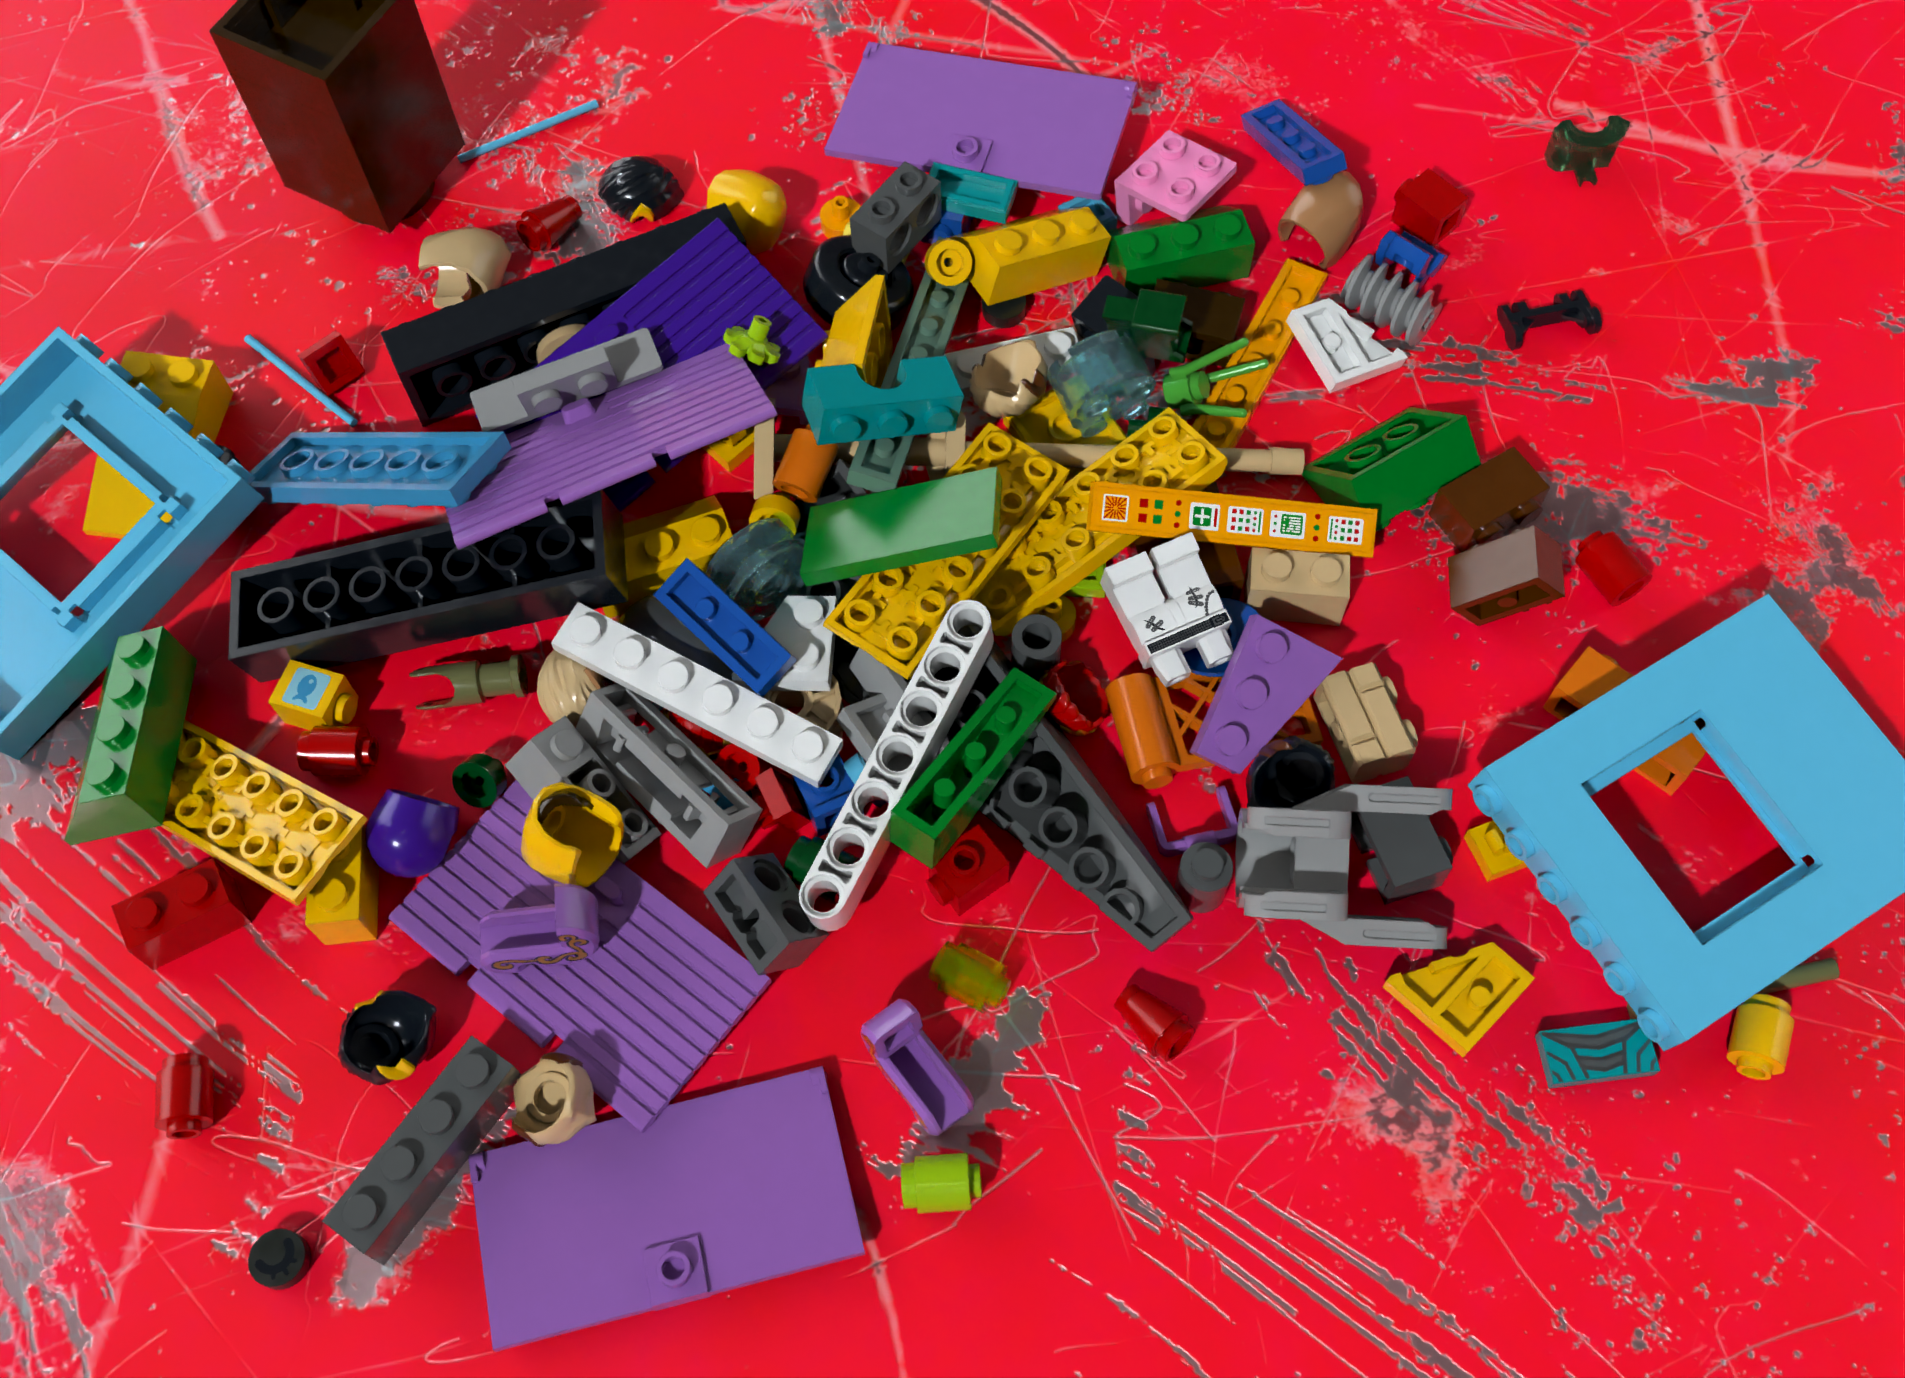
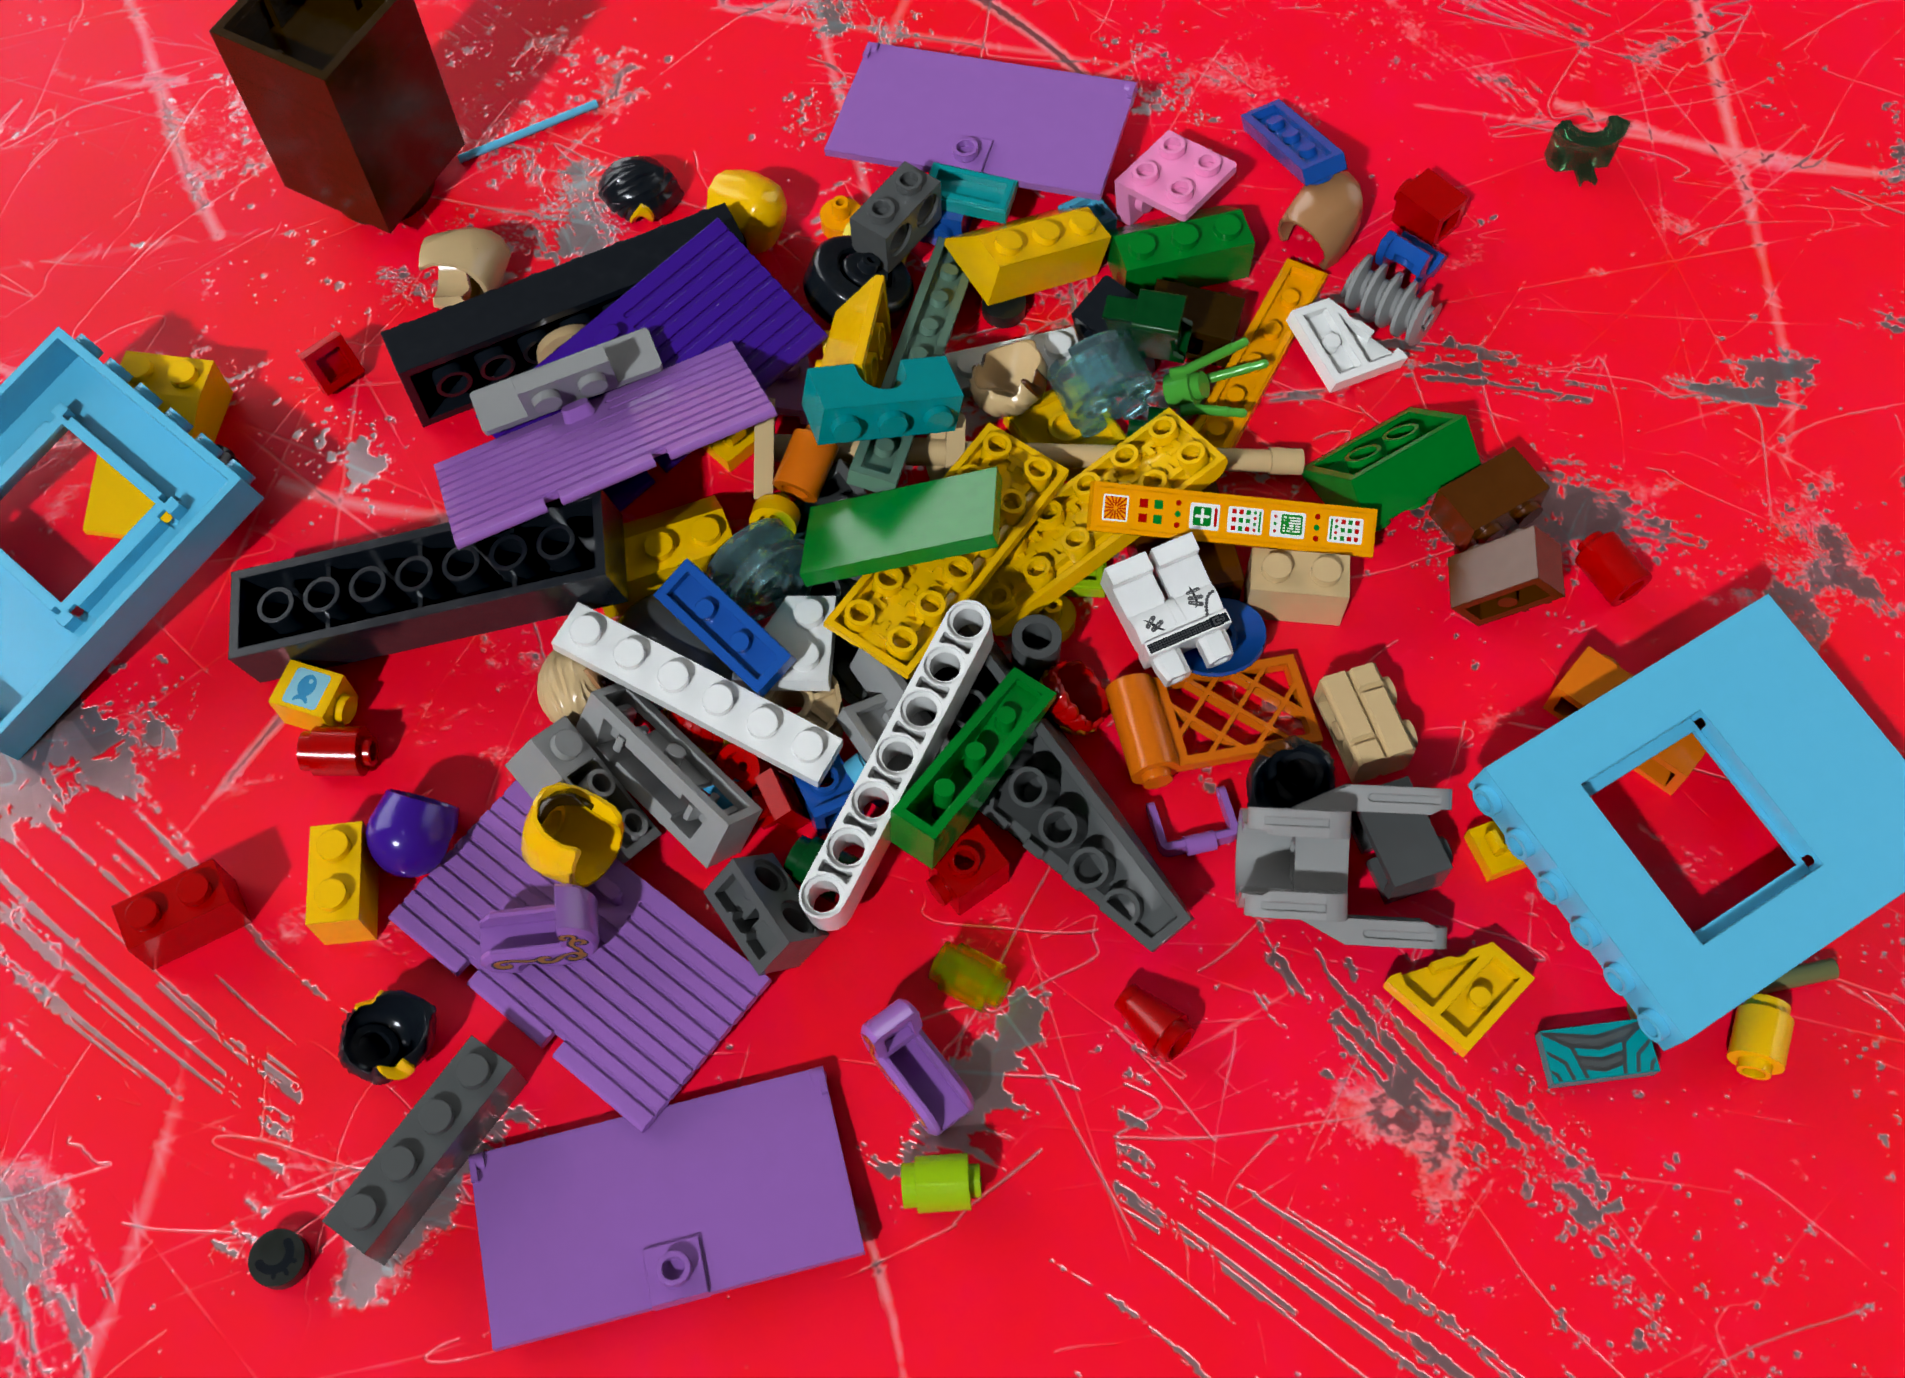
(133, 738): green slope -> none
(184, 1096): red brick -> none
(255, 815): yellow plate -> none
(299, 379): medium azure axle -> none
(378, 467): dark azure plate -> none
(477, 681): olive piece -> none
(479, 780): dark green tile -> none
(547, 223): red cone -> none
(553, 1100): tan hair -> none
(753, 342): lime plant -> none
(957, 266): yellow tile -> none
(1203, 877): dark grey brick -> none
(1259, 692): medium lavender wing -> none
(1564, 309): black piece -> none

